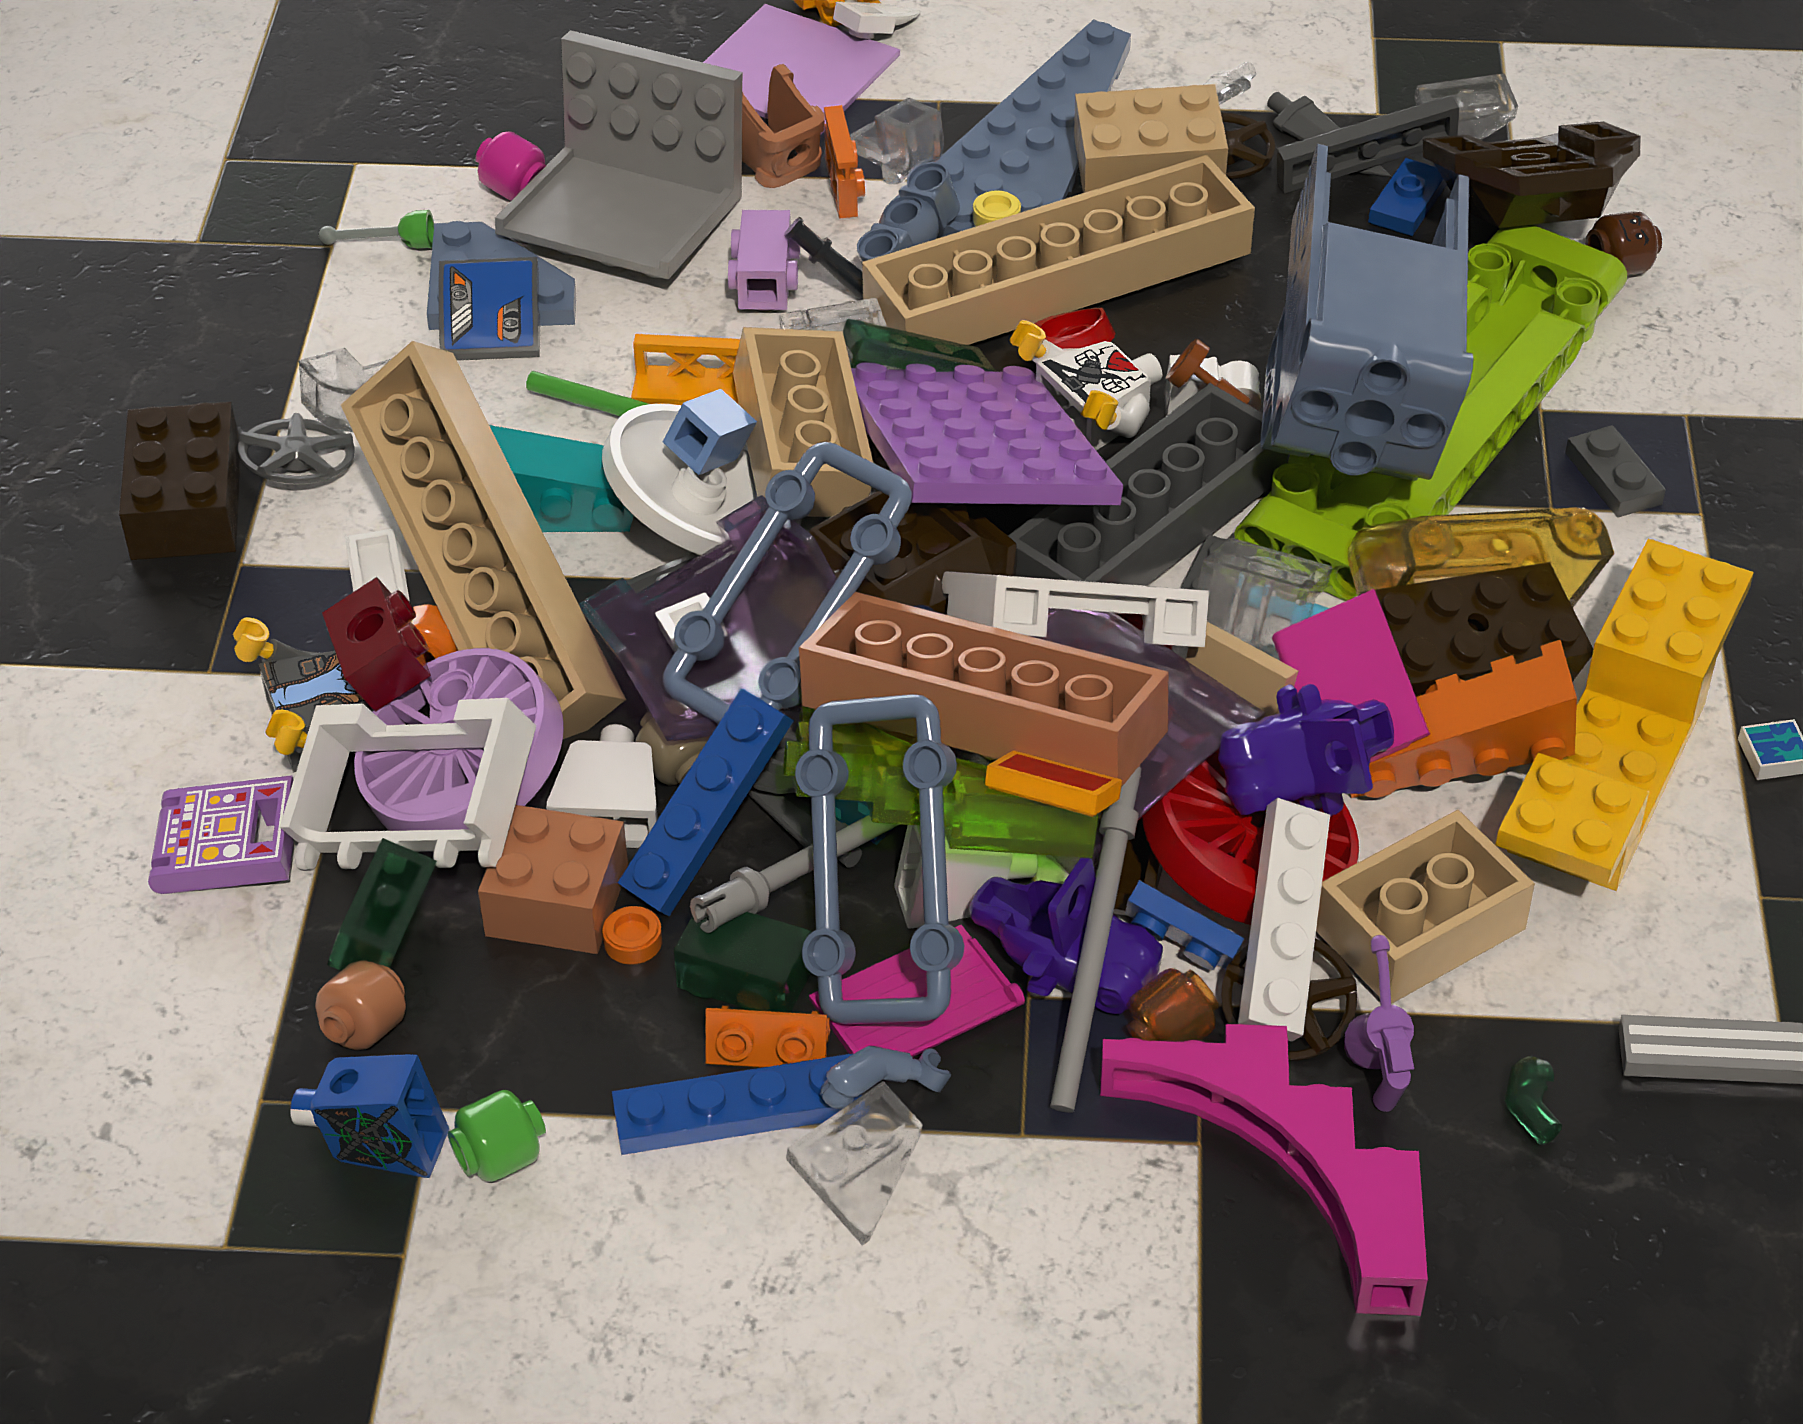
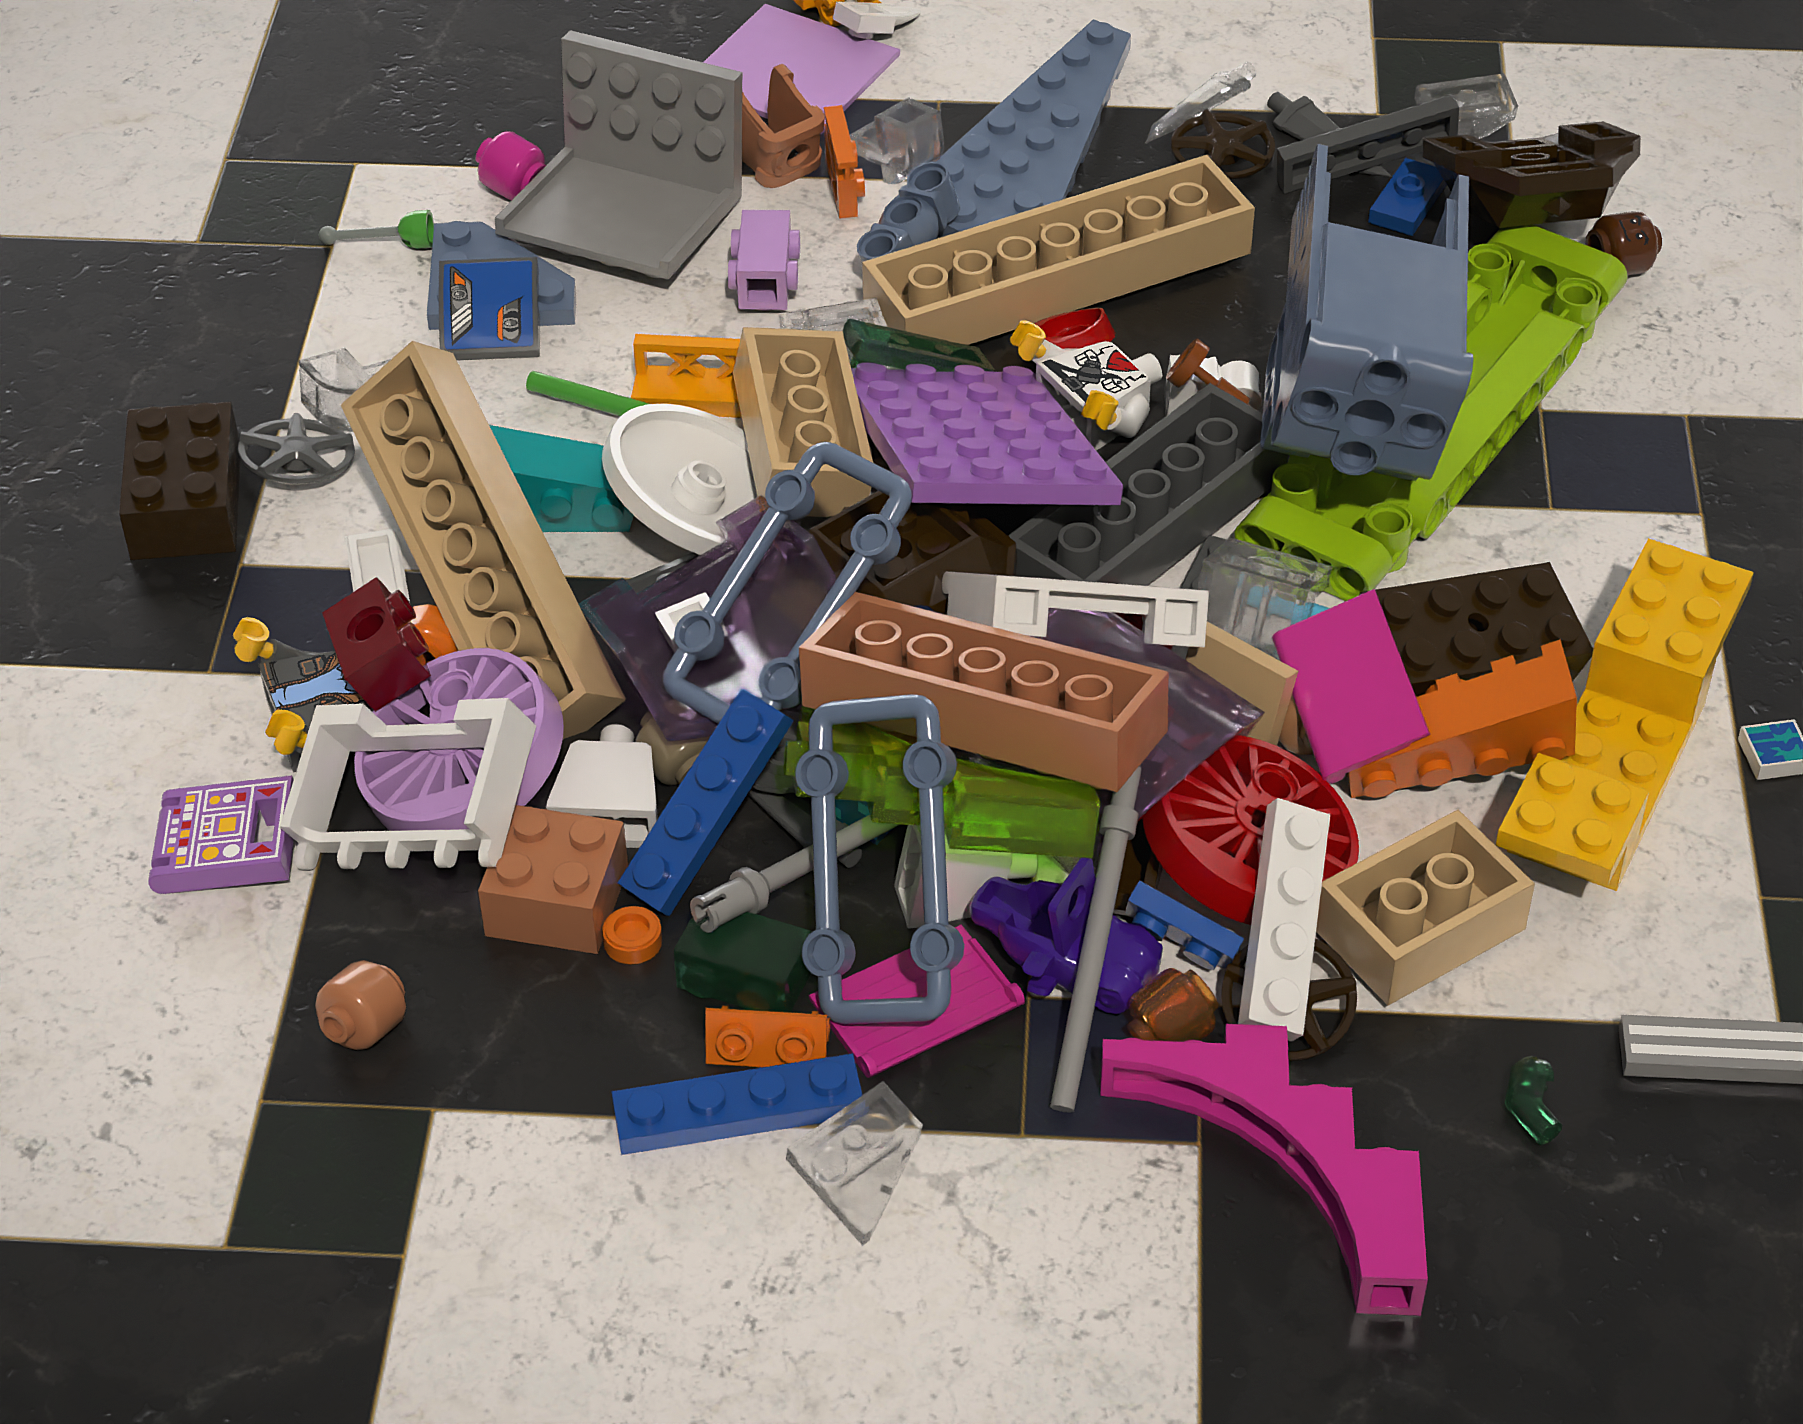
(376, 1113): blue torso -> none
(383, 907): clear green brick -> none
(496, 1135): bright green head -> none
(709, 431): medium blue brick -> none
(829, 258): black piece -> none
(873, 1064): sand blue arm -> none
(994, 206): light yellow tile -> none
(1053, 783): light orange tile -> none
(1145, 131): tan brick -> none
(1304, 752): dark purple piece -> none
(1383, 1037): medium lavender piece -> none
(1482, 542): clear yellow windscreen -> none
(1615, 471): dark grey plate -> none

